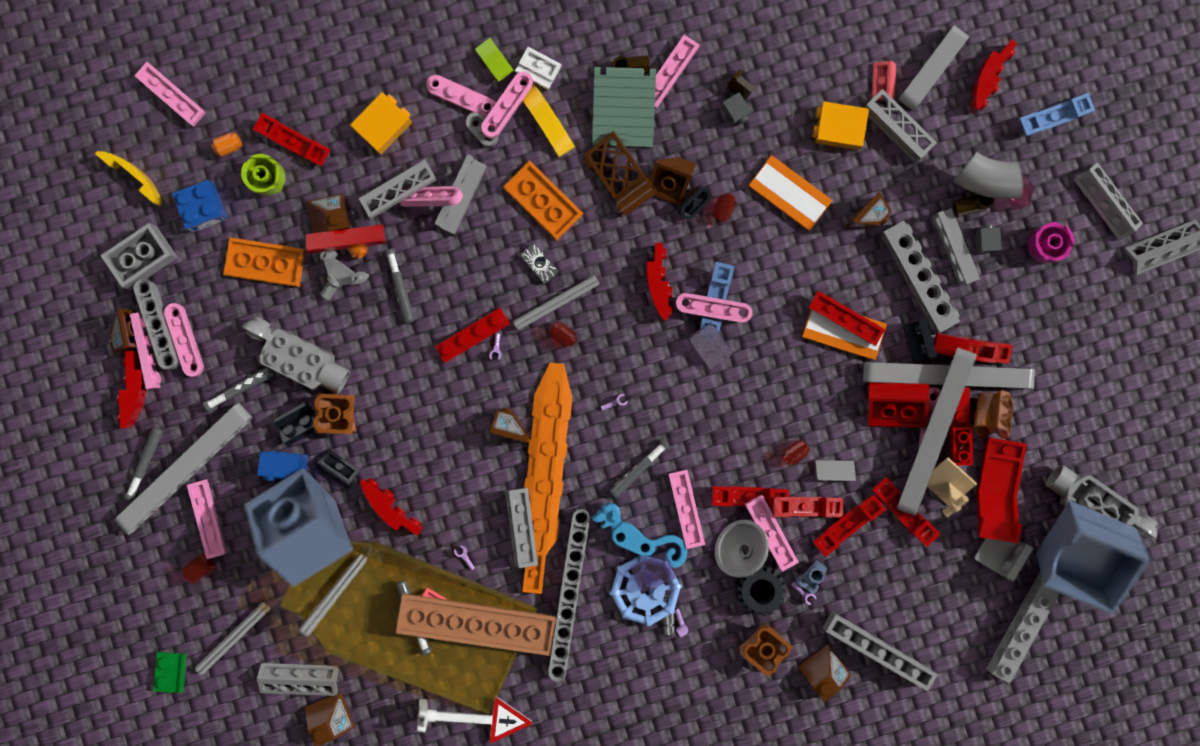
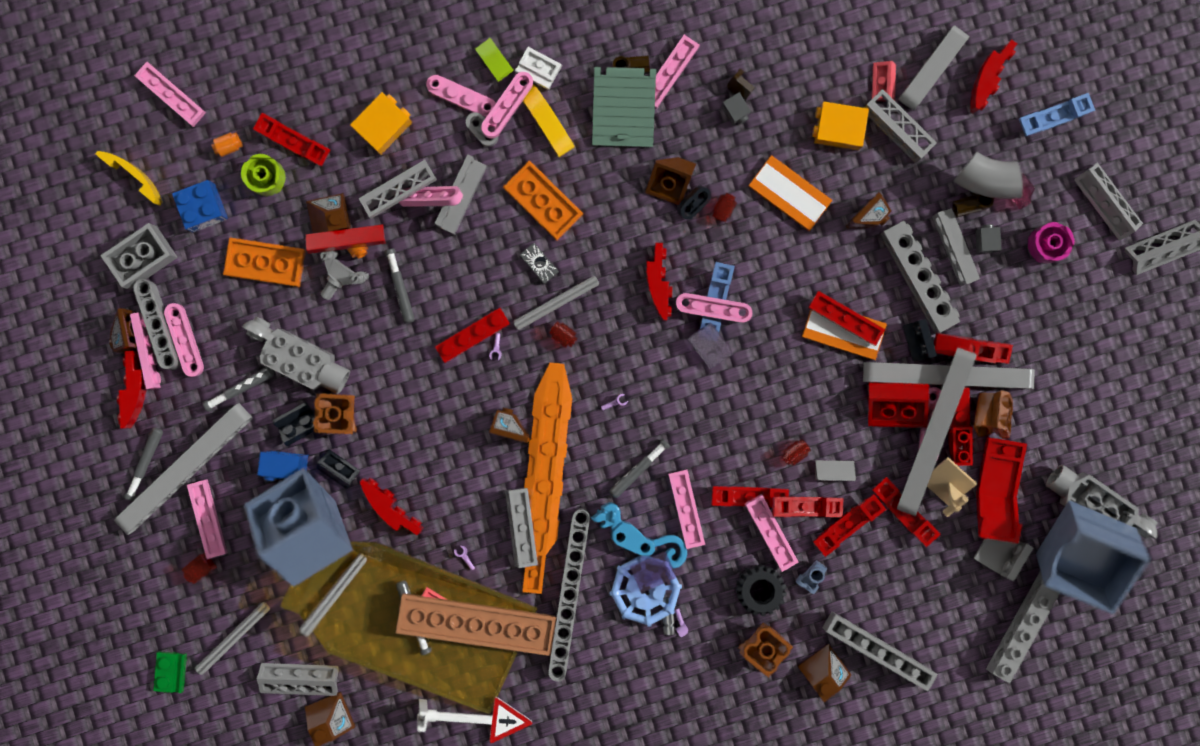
(631, 196): reddish brown piece -> none
(732, 548): light grey dish -> none
(805, 594): lavender hand -> none

